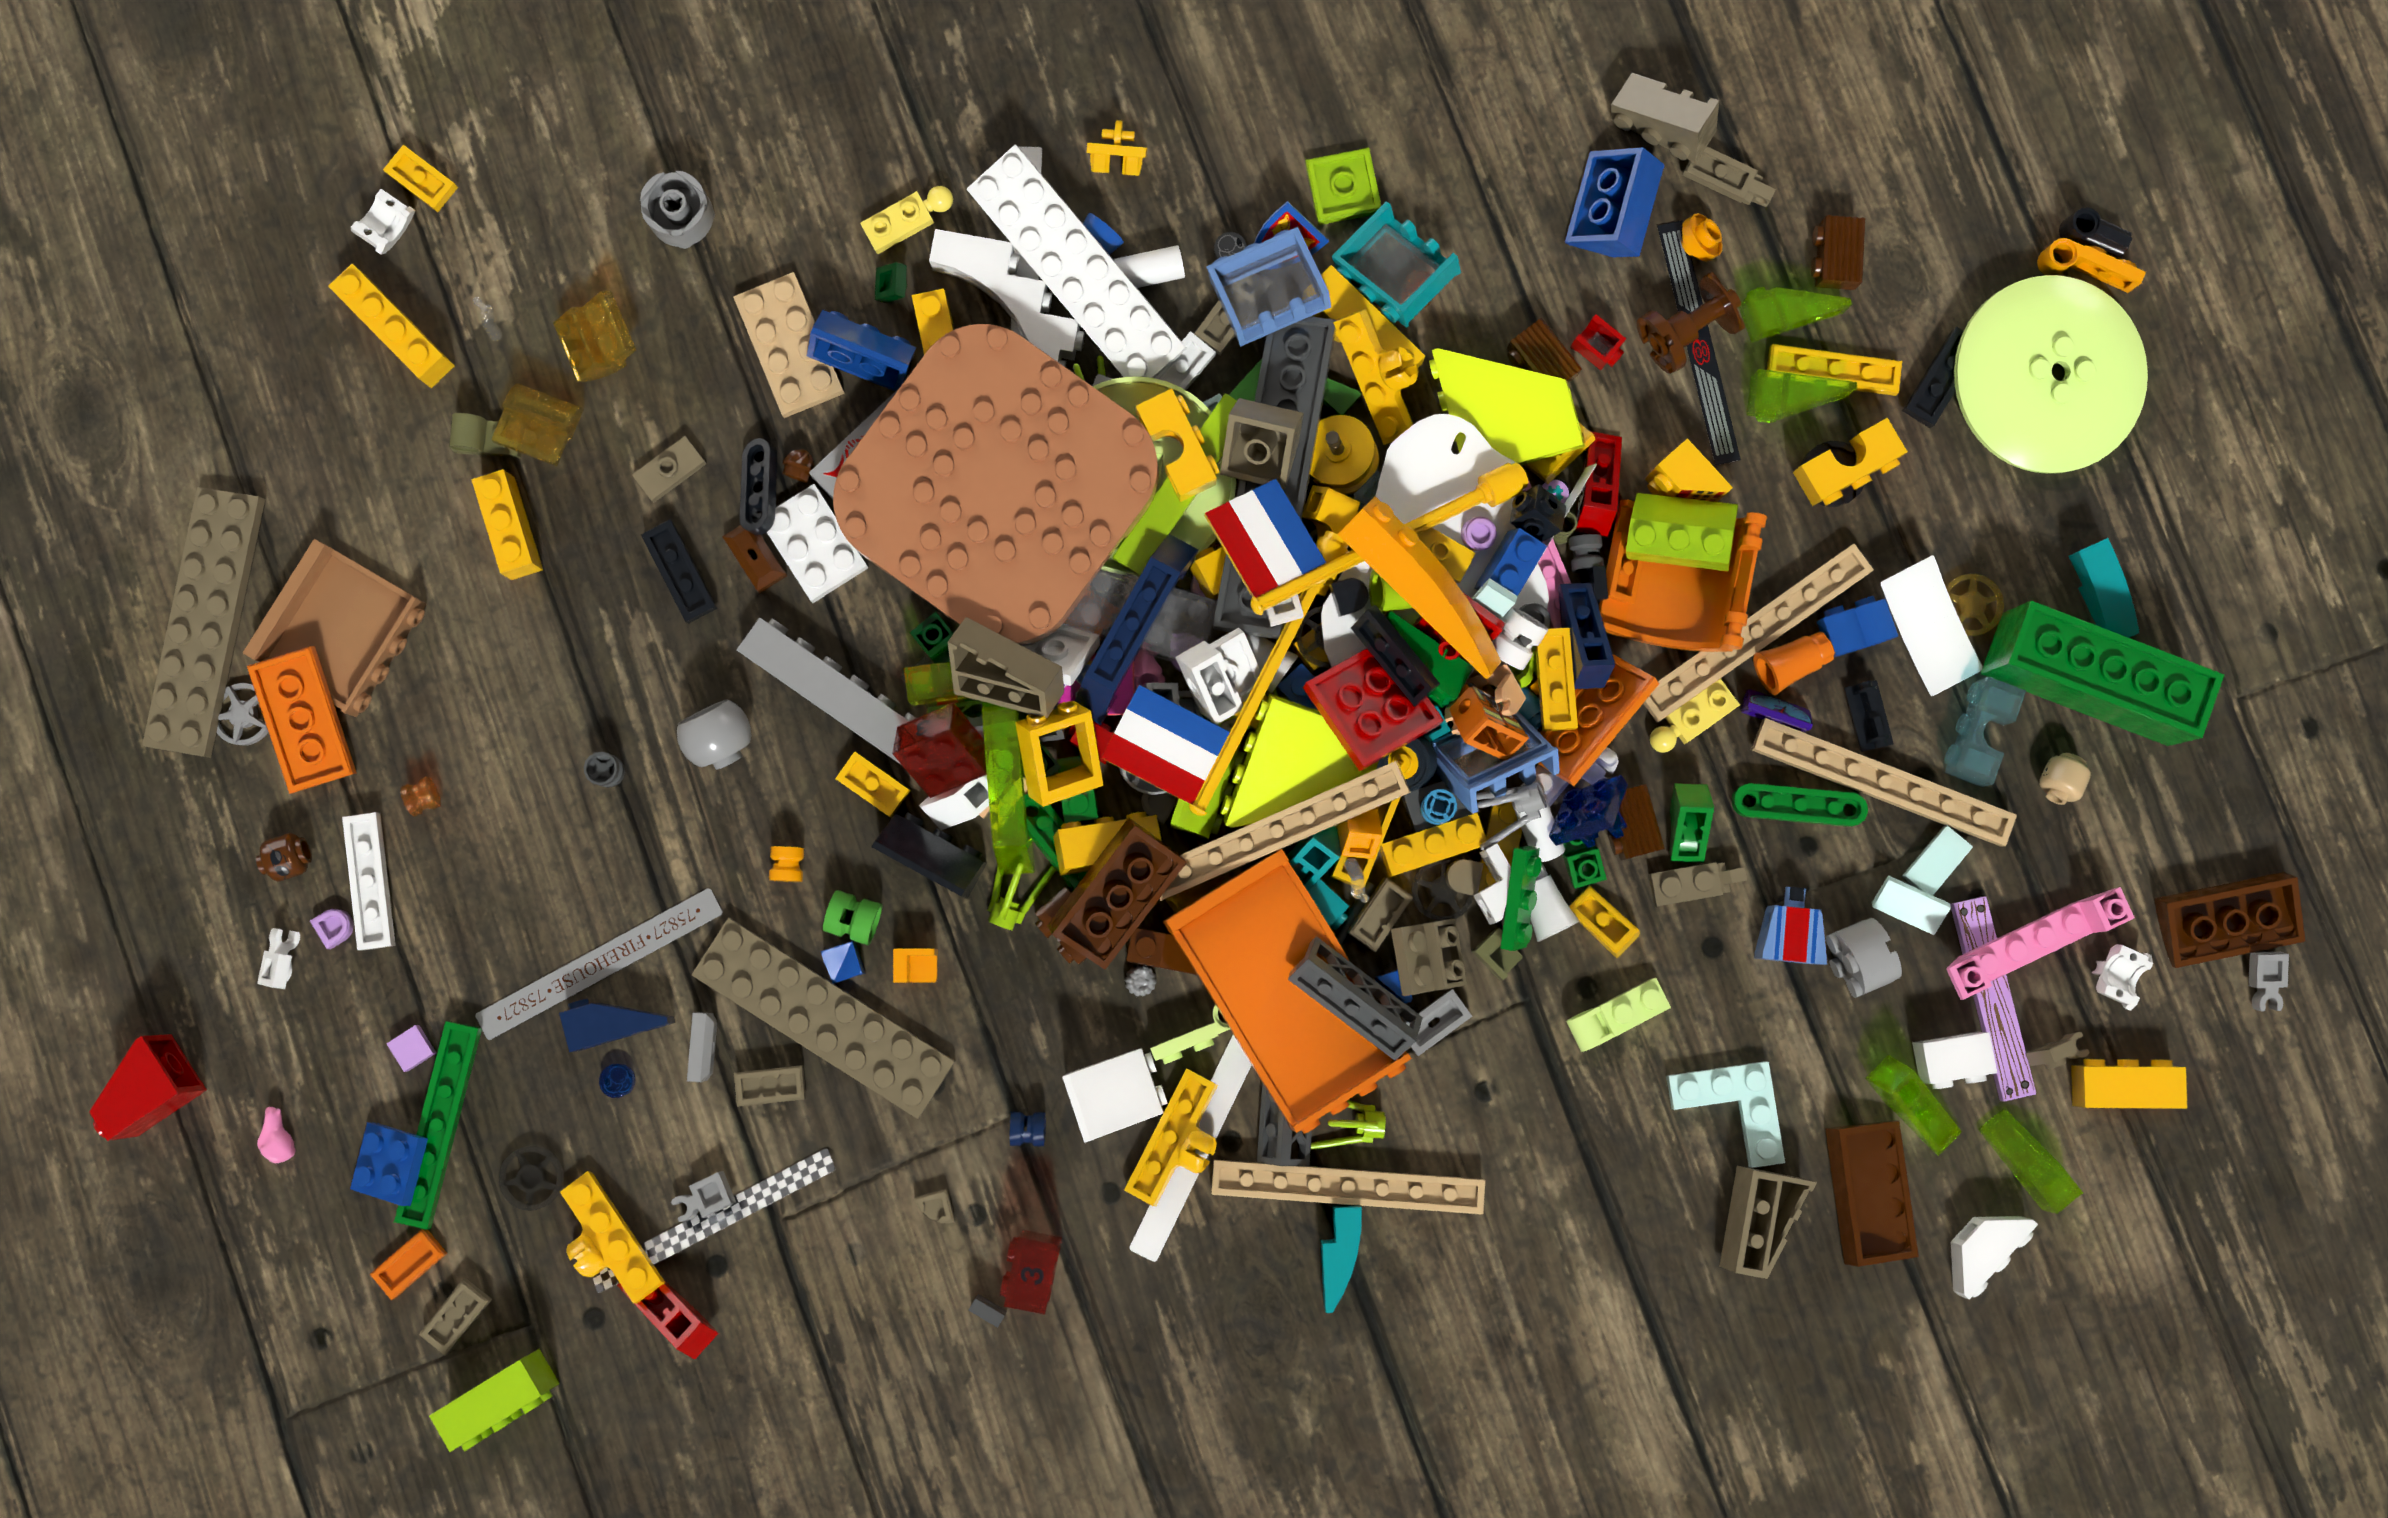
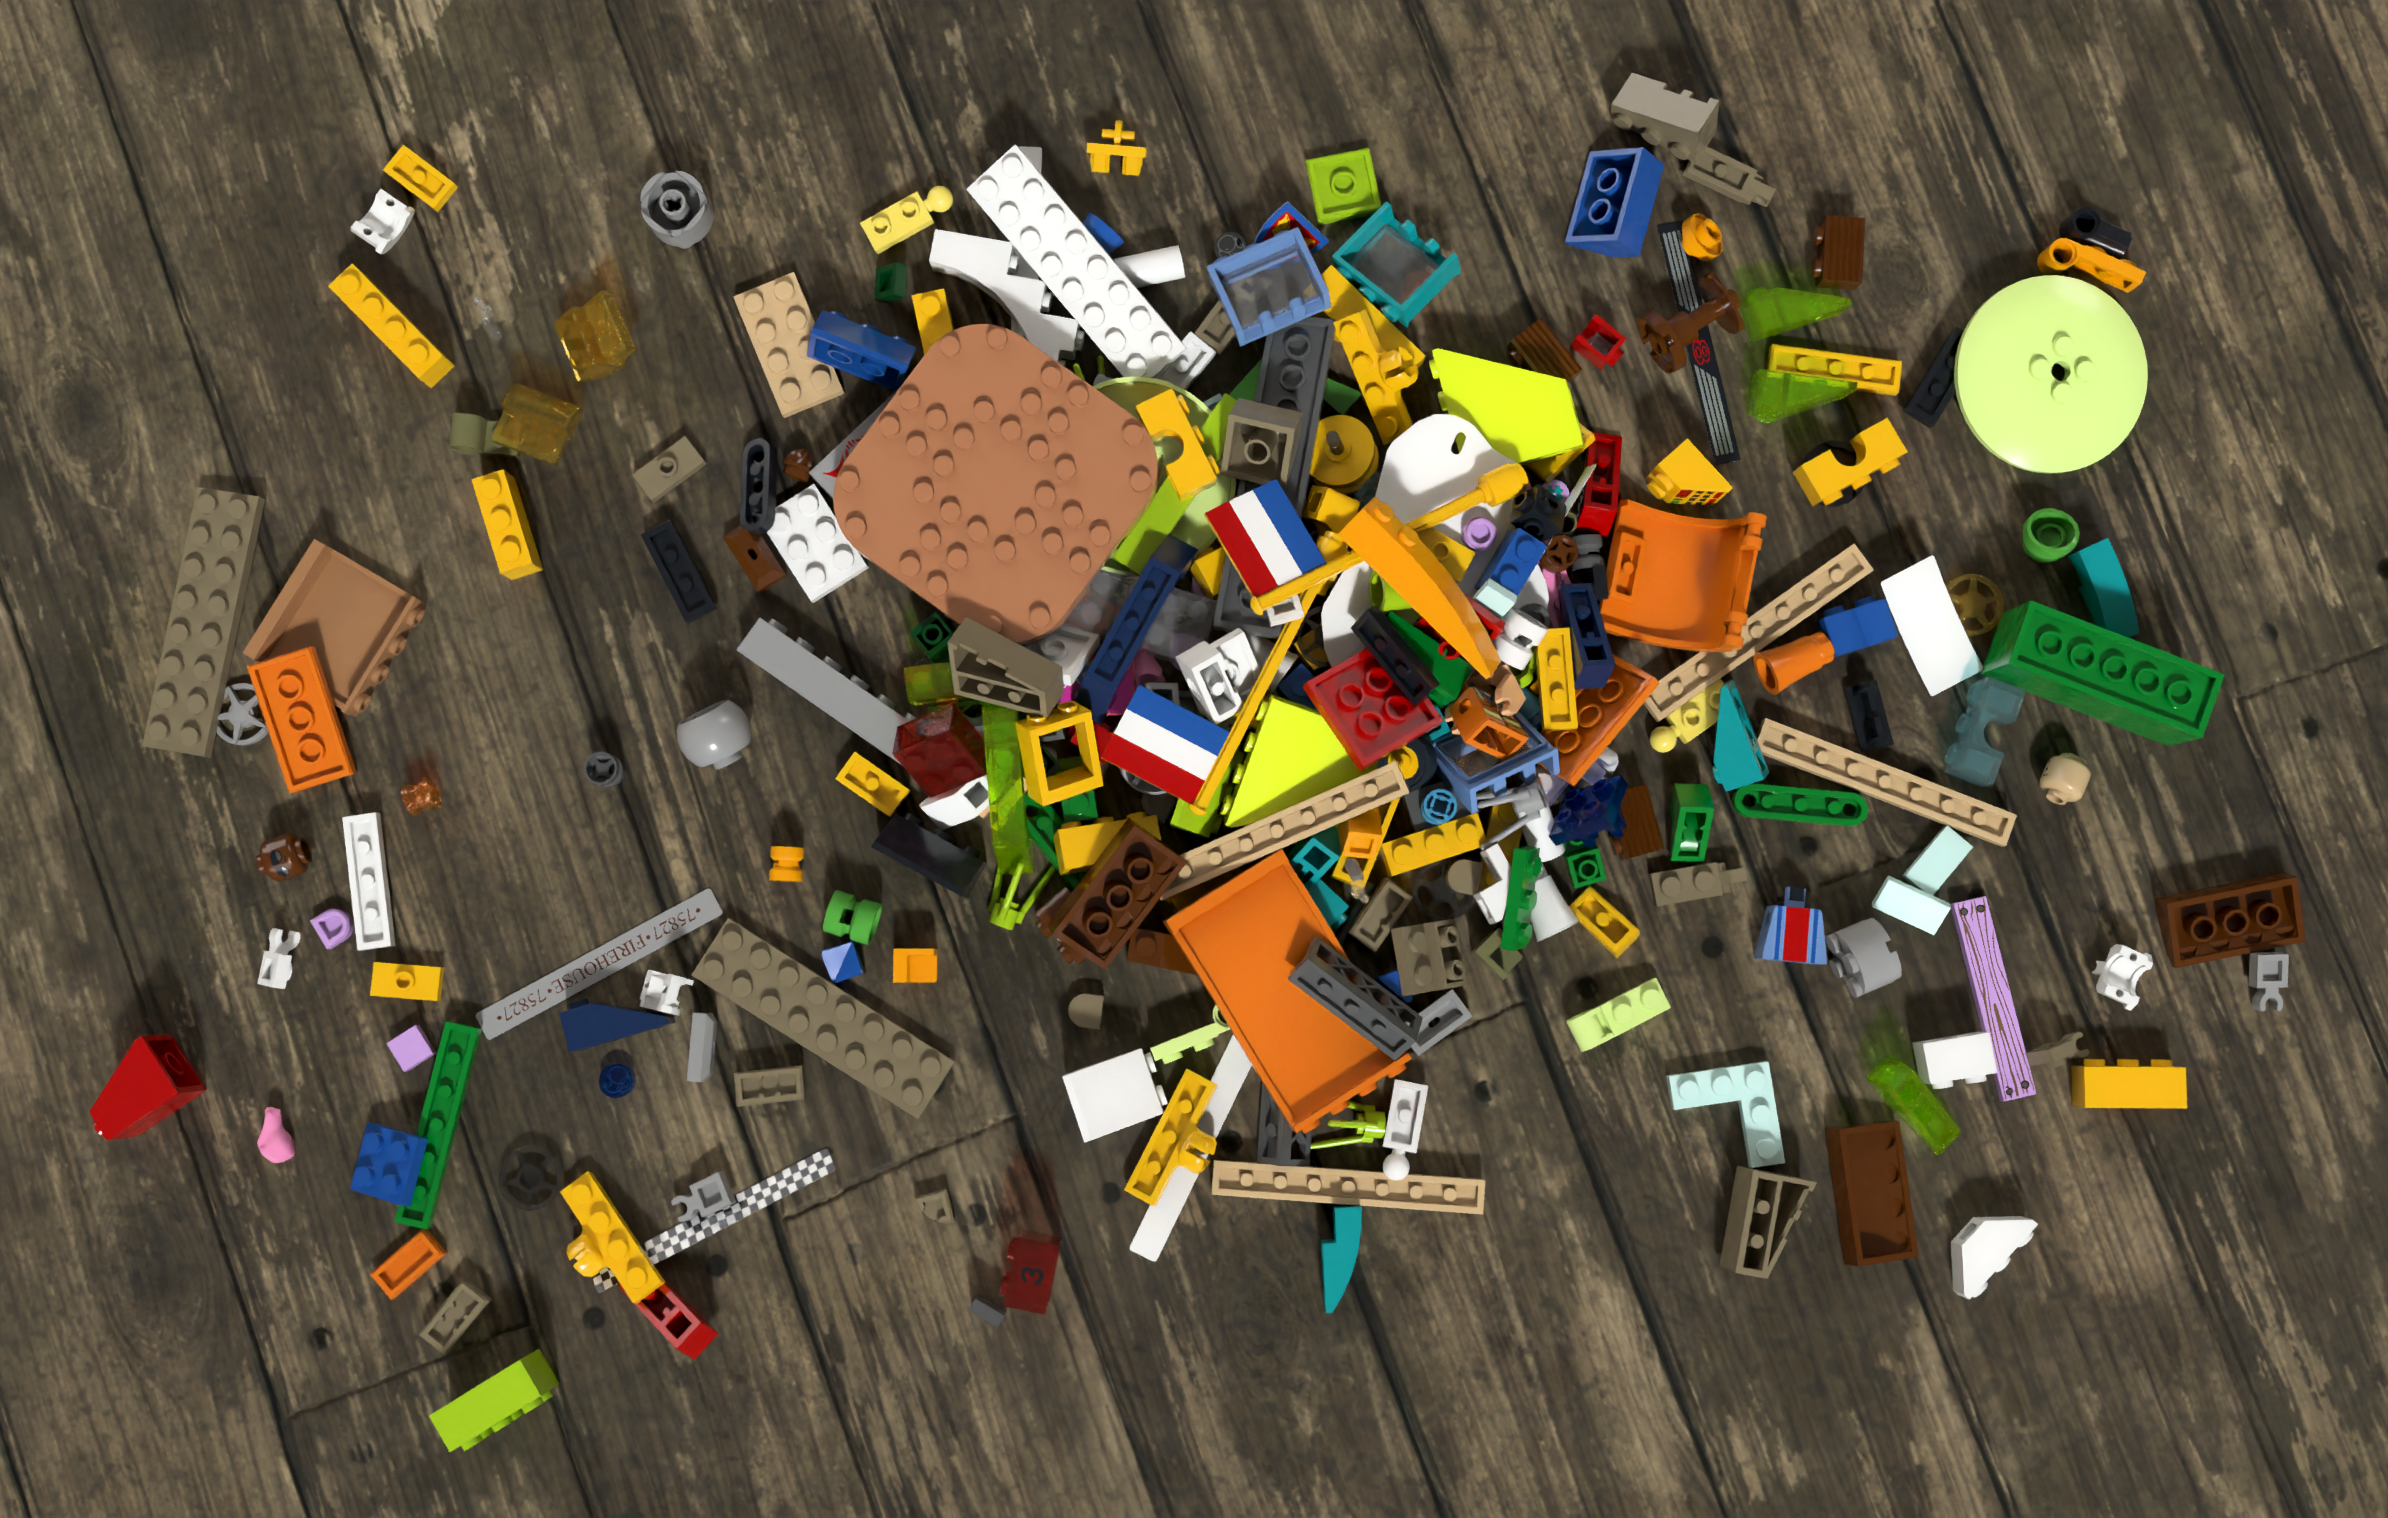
(407, 981): none -> yellow plate
(661, 992): none -> white piece
(1035, 1129): dark blue wheel -> none
(1086, 1010): none -> dark tan tile
(1140, 980): light grey piece -> none
(1349, 595): black tile -> none
(1403, 1126): none -> white plate
(1565, 549): none -> reddish brown wheel
(1681, 531): lime slope -> none
(1737, 751): none -> teal slope
(1765, 706): dark purple slope -> none
(2030, 1163): clear neon green slope -> none
(2049, 535): none -> bright green hat
(2094, 914): bright pink slope -> none

